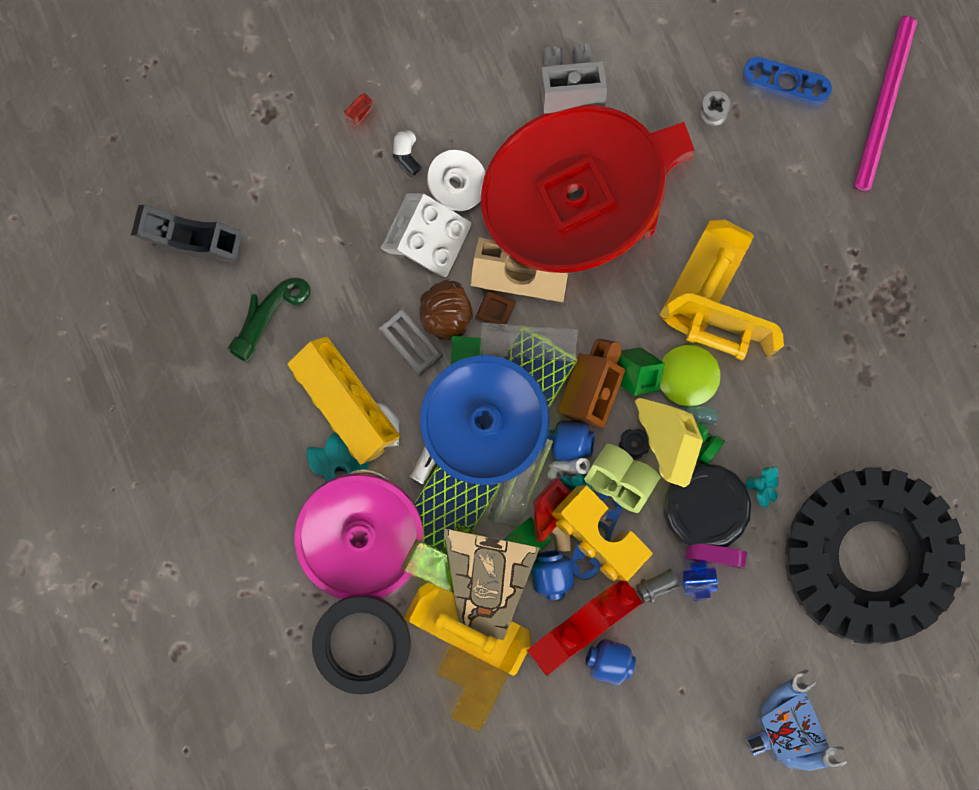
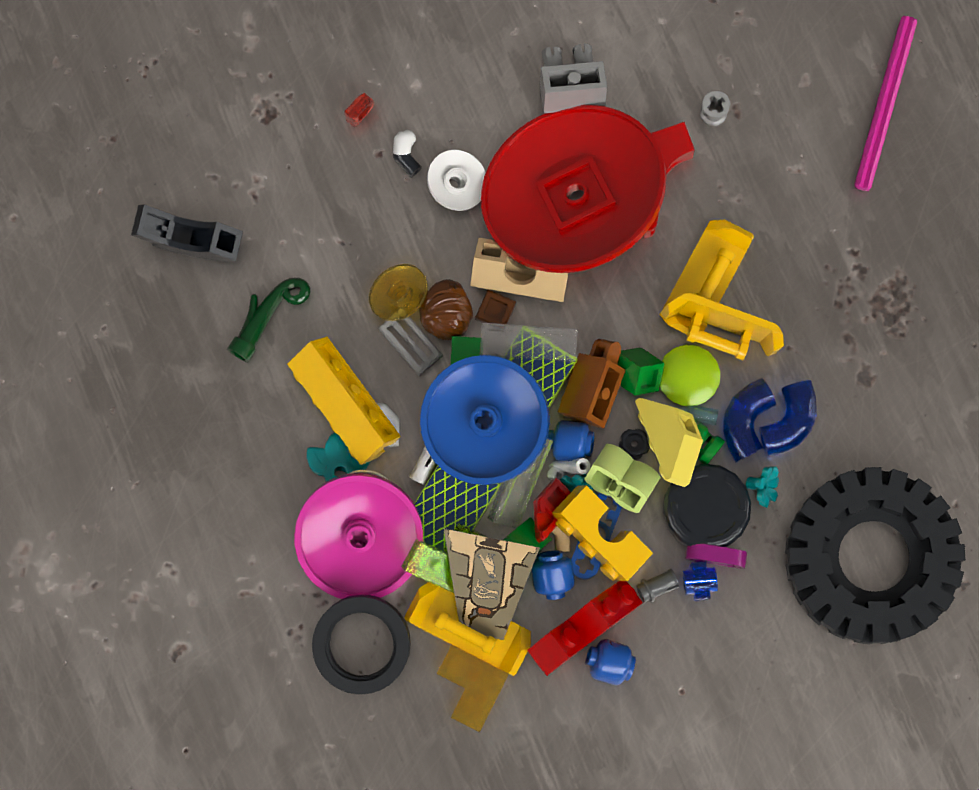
(394, 283): none -> clear yellow dish
(427, 233): white bracket -> none
(741, 417): none -> clear blue cylinder
(775, 88): blue beam -> none
(793, 729): medium blue torso -> none
(796, 422): none -> clear blue cylinder

